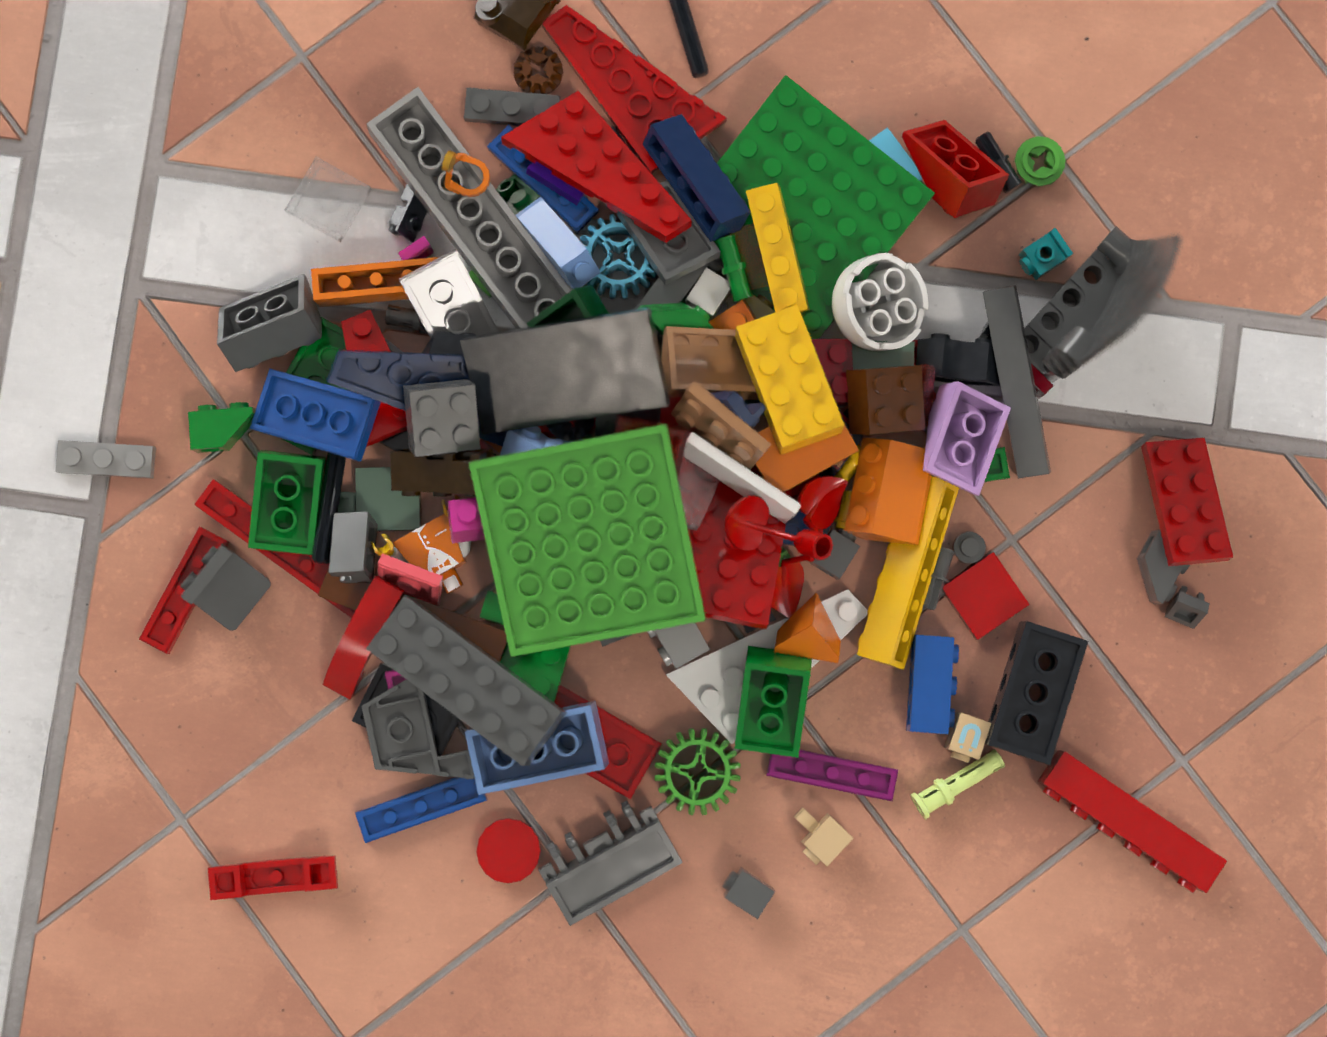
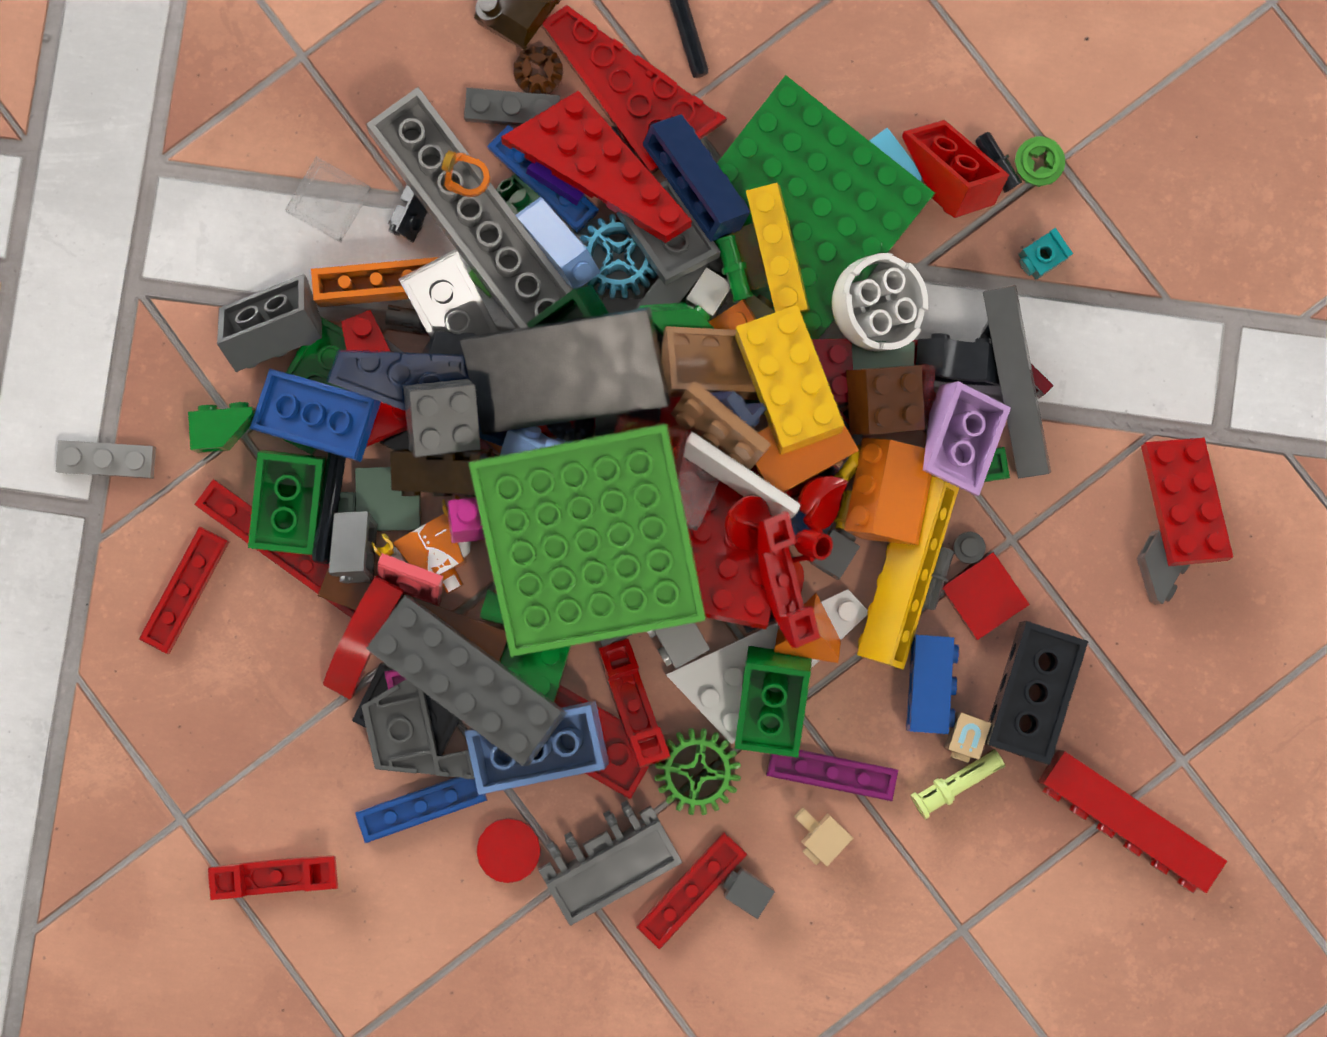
(225, 587): dark grey bracket -> none
(417, 250): dark pink tile -> none
(633, 704): none -> red slope
(691, 890): none -> red tile
(781, 582): none -> red slope
(1103, 310): dark grey panel -> none
(1187, 609): dark grey tile -> none

